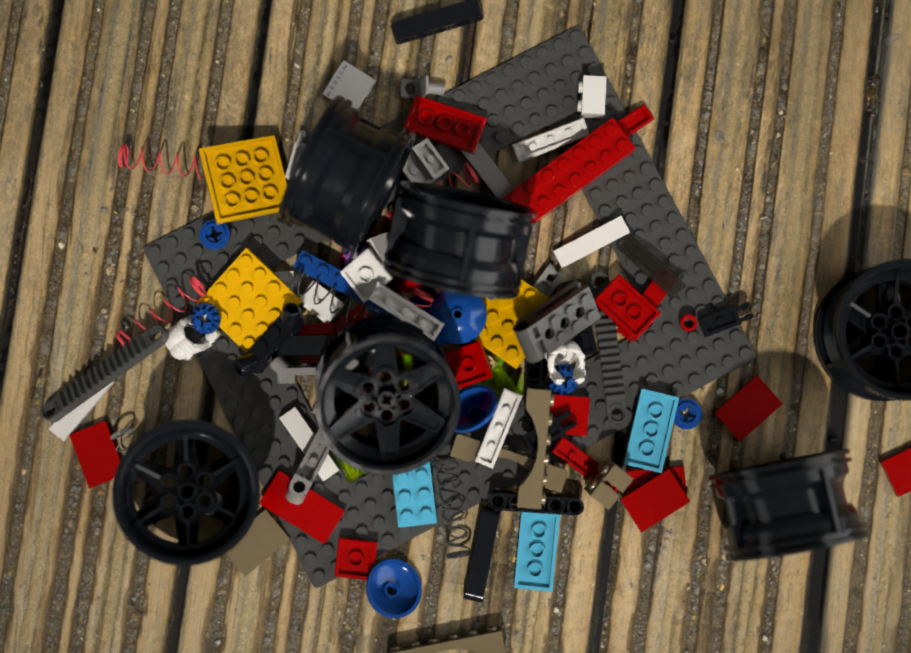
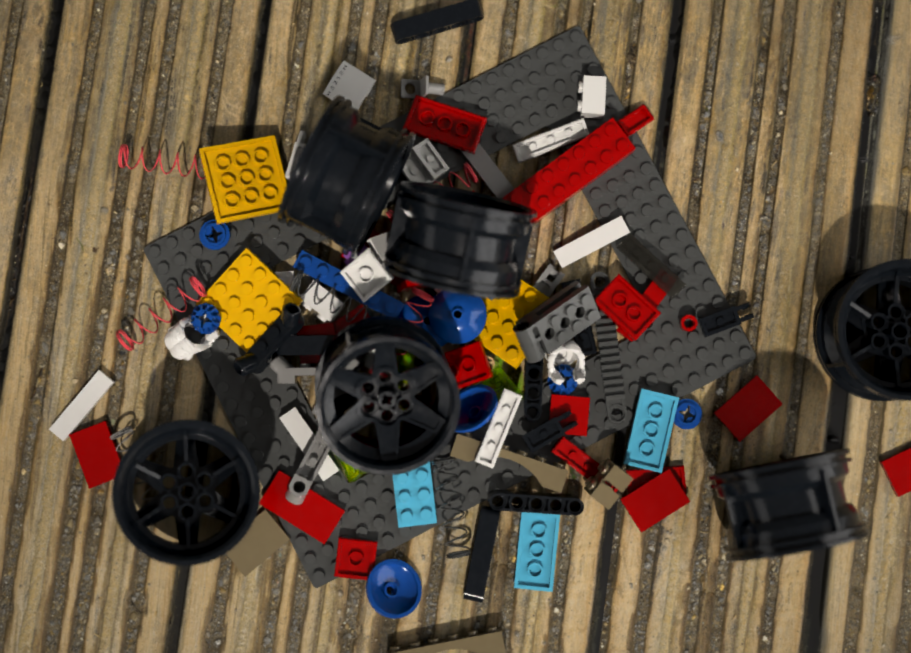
(105, 373): dark grey gear -> none
(405, 310): white tile -> none
(531, 487): dark tan arch -> none

